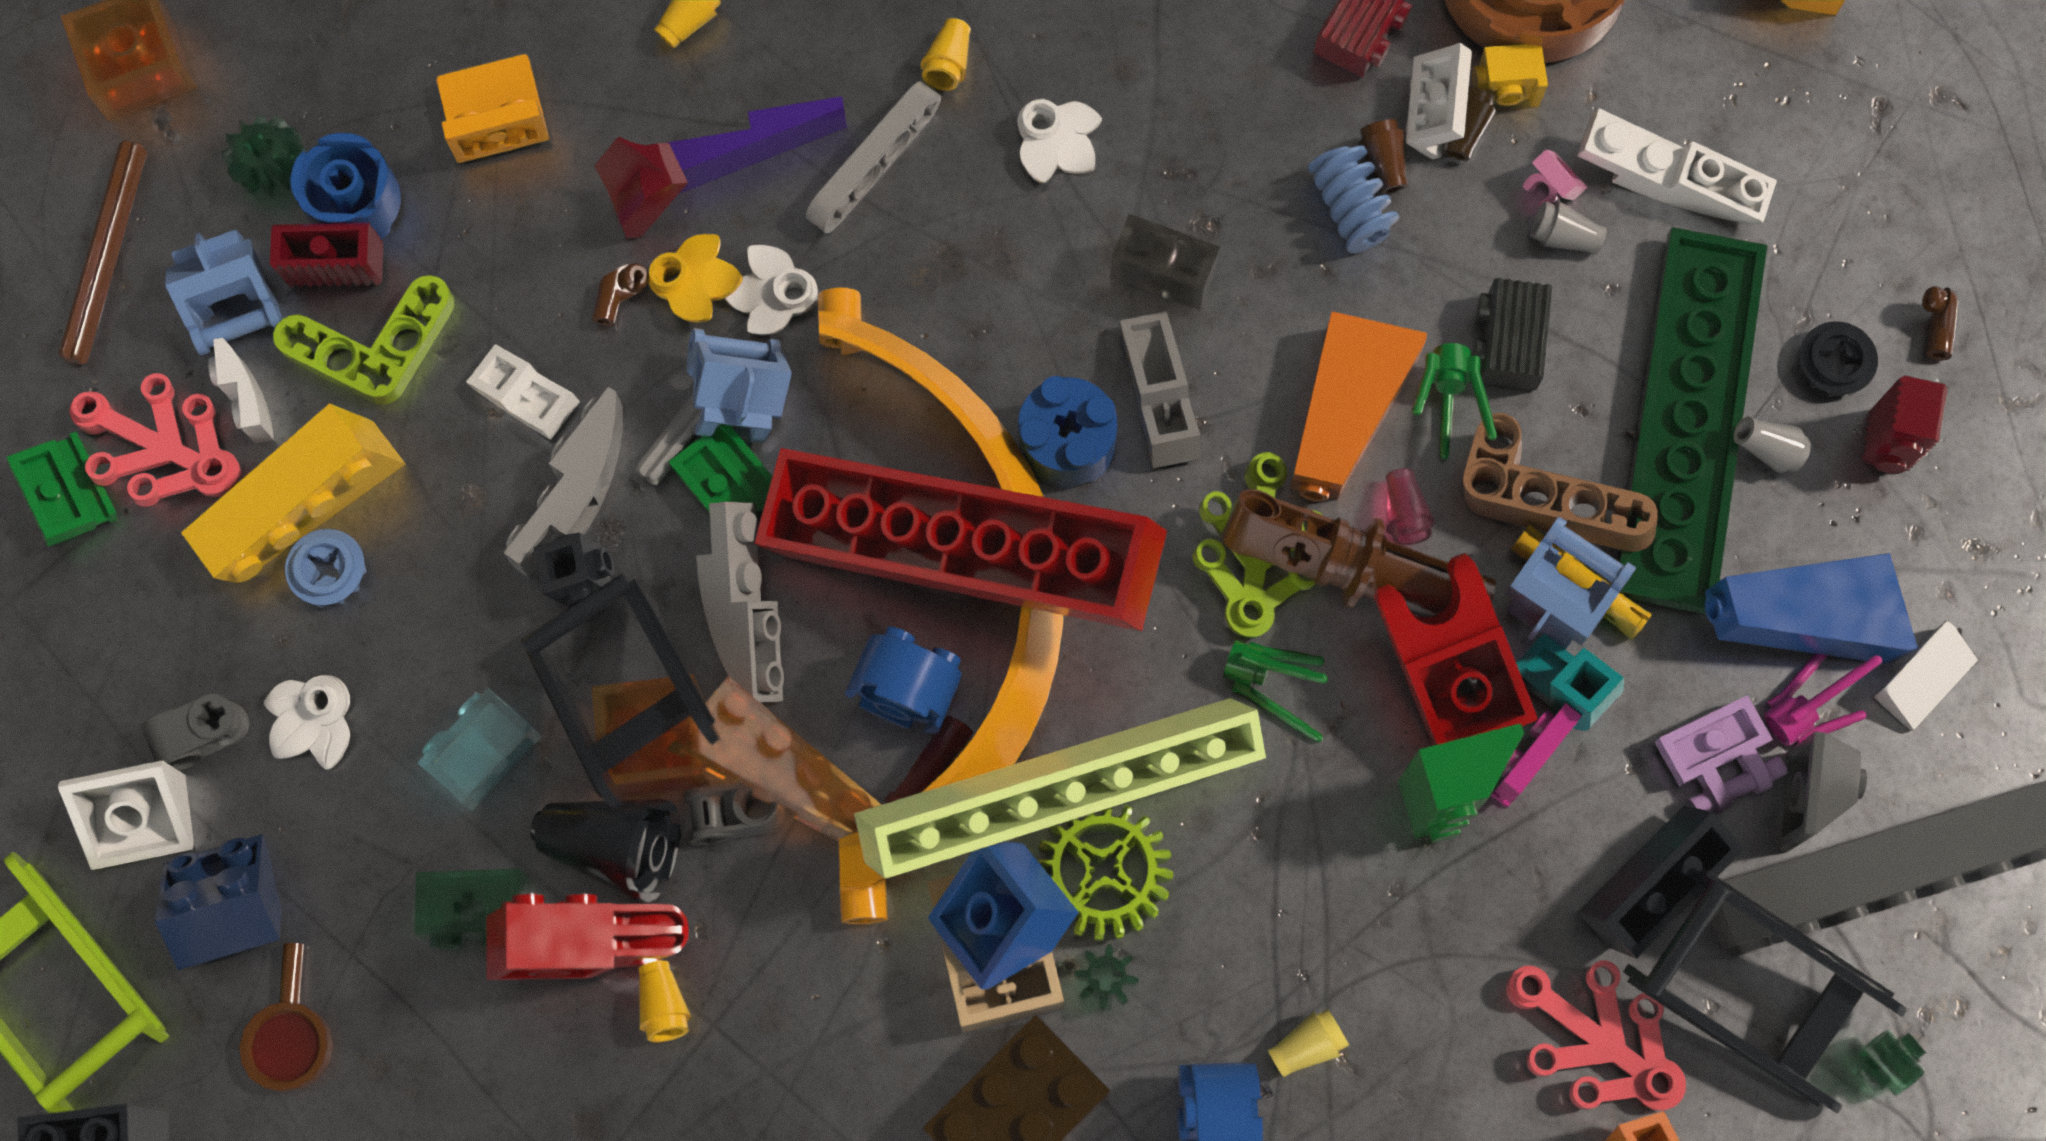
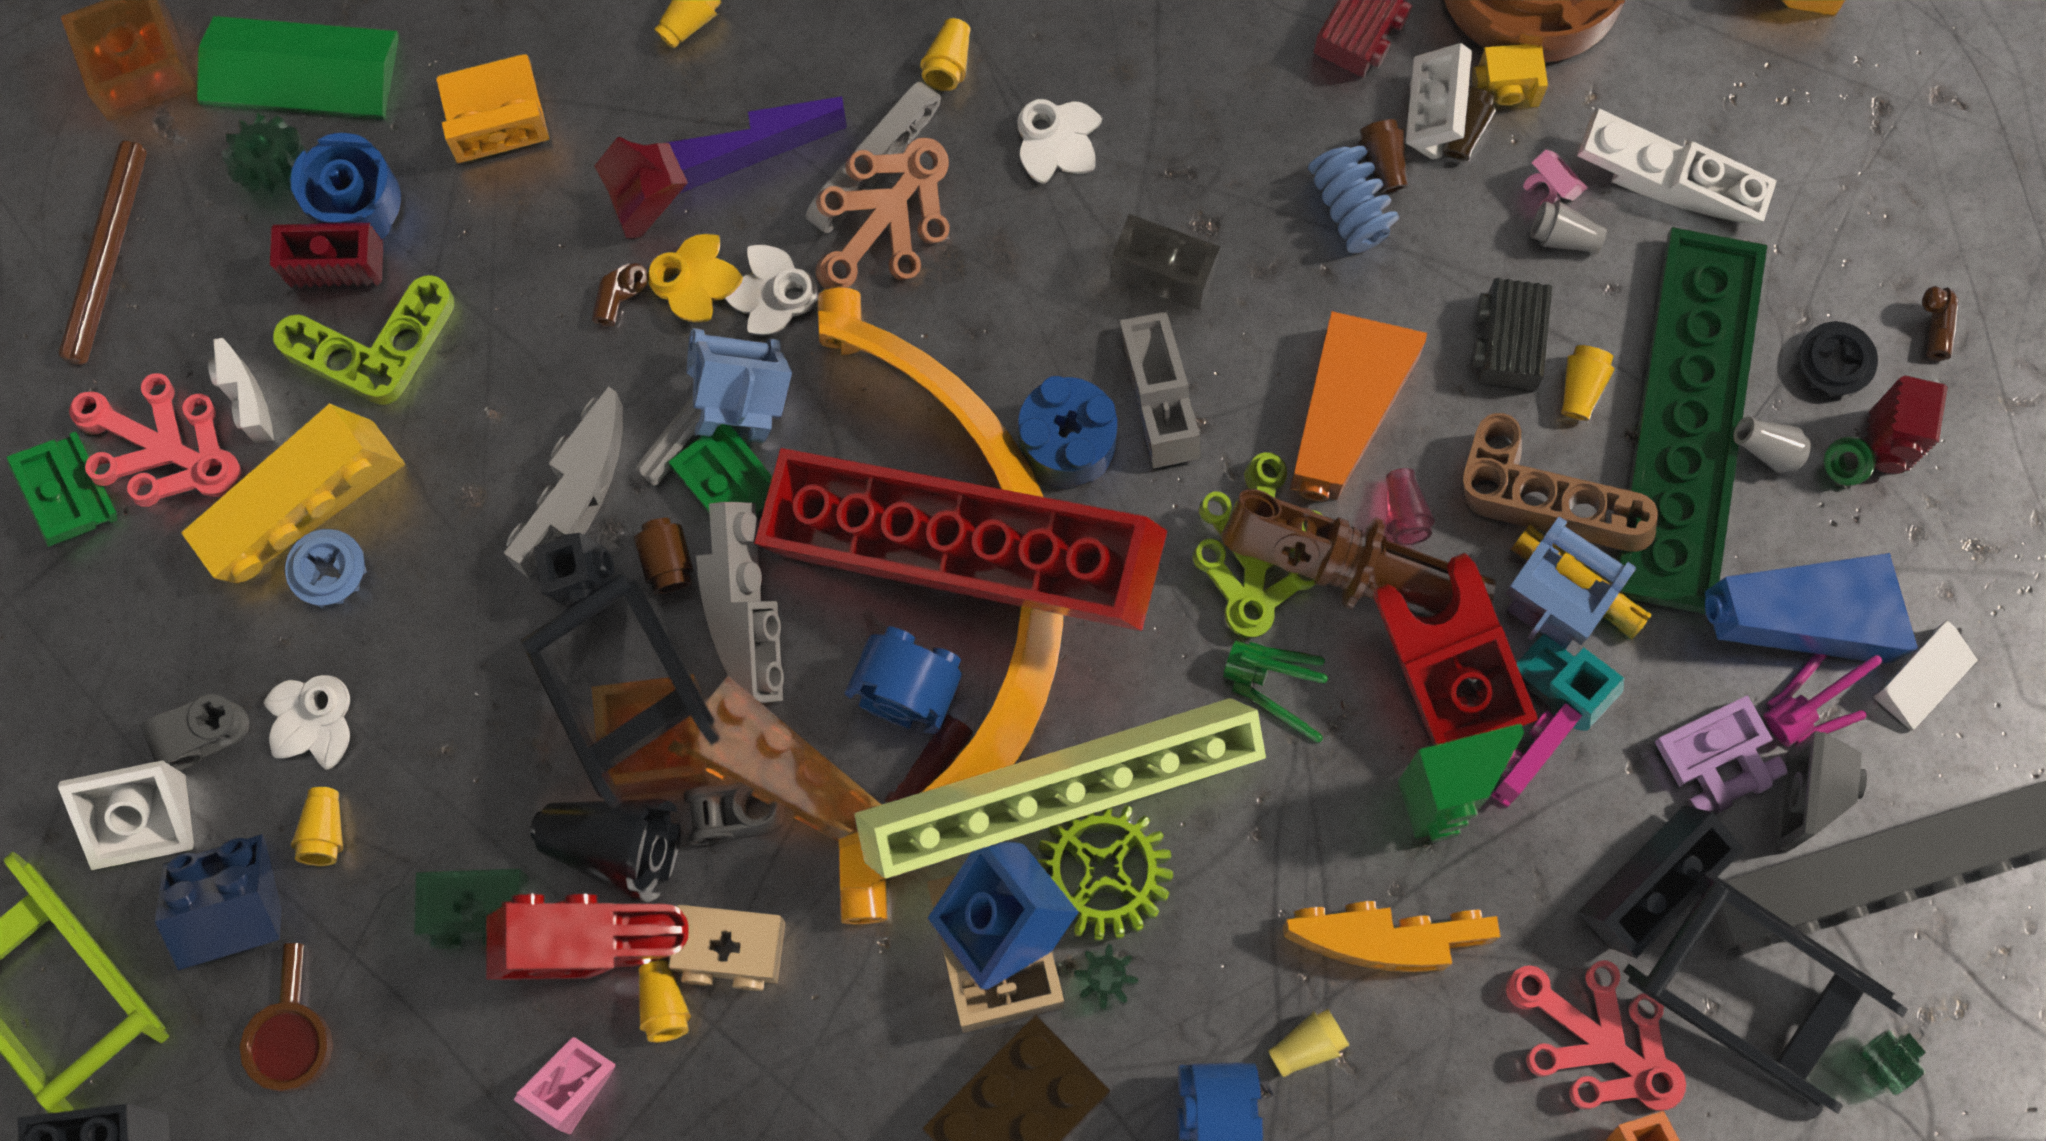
(214, 272): medium blue piece -> none
(296, 67): none -> green slope
(319, 828): none -> yellow cone
(478, 748): clear light blue brick -> none
(523, 391): white slope -> none
(566, 1085): none -> bright pink slope
(664, 556): none -> reddish brown brick
(756, 935): none -> tan brick
(889, 208): none -> nougat plant
(1369, 940): none -> light orange slope
(1451, 369): green plant -> none
(1585, 380): none -> yellow cone
(1836, 466): none -> green plate

